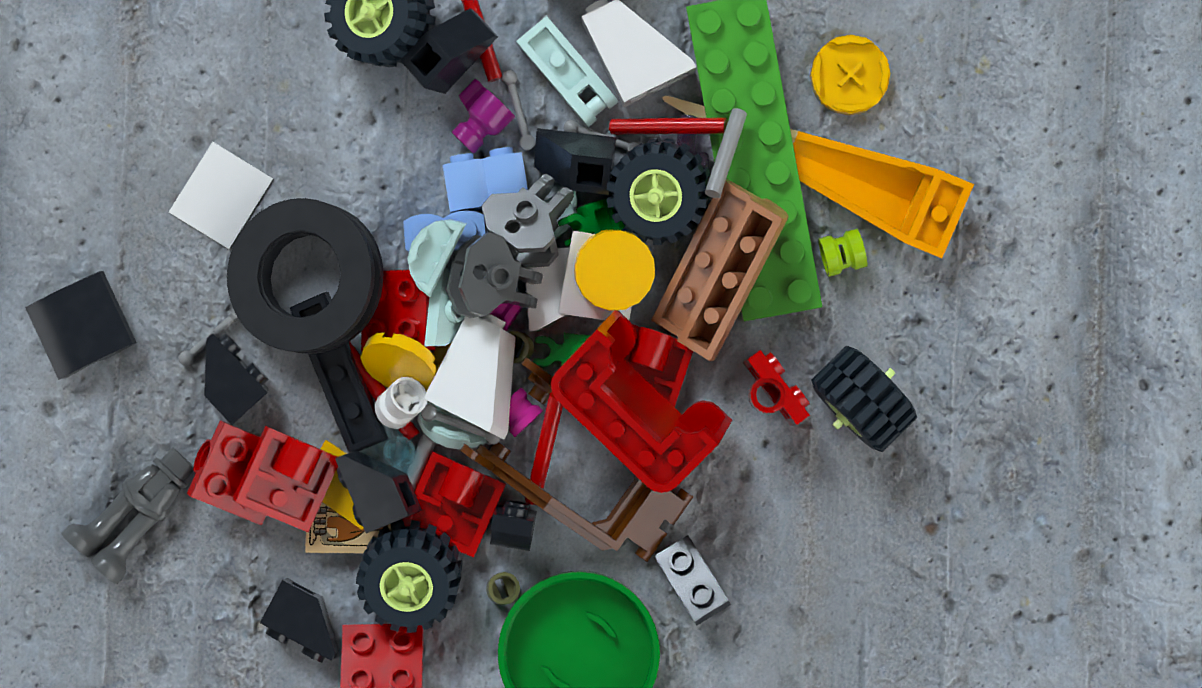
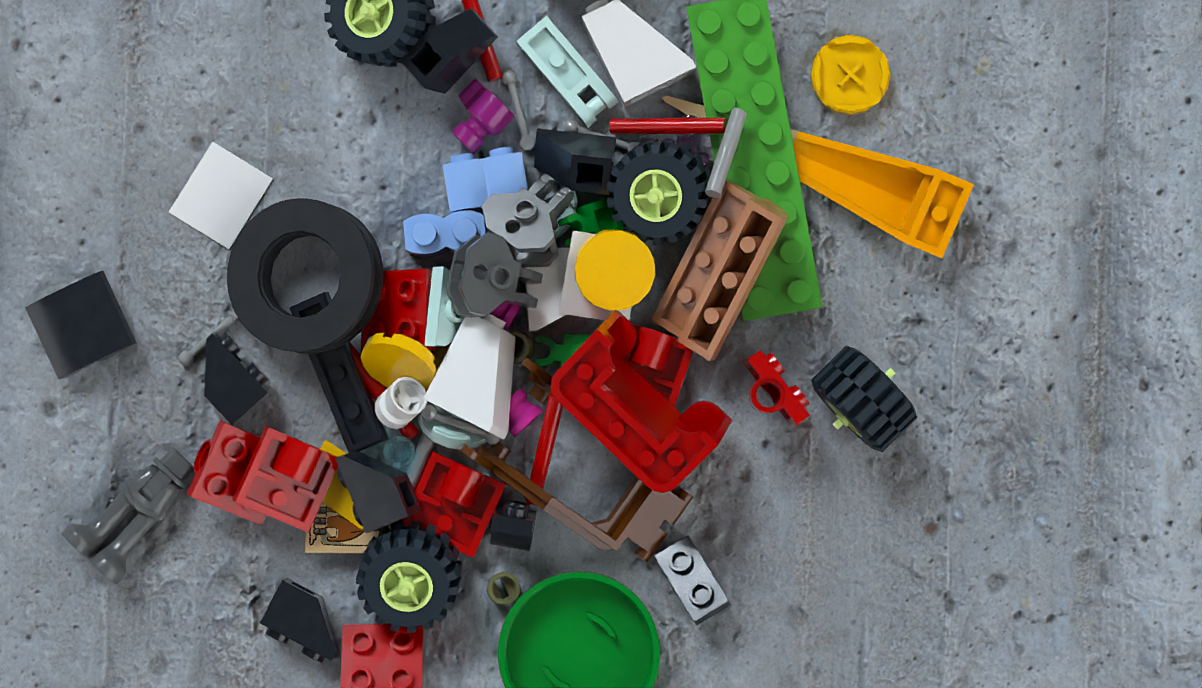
(432, 251): light aqua plate -> none
(851, 249): lime wheel -> none

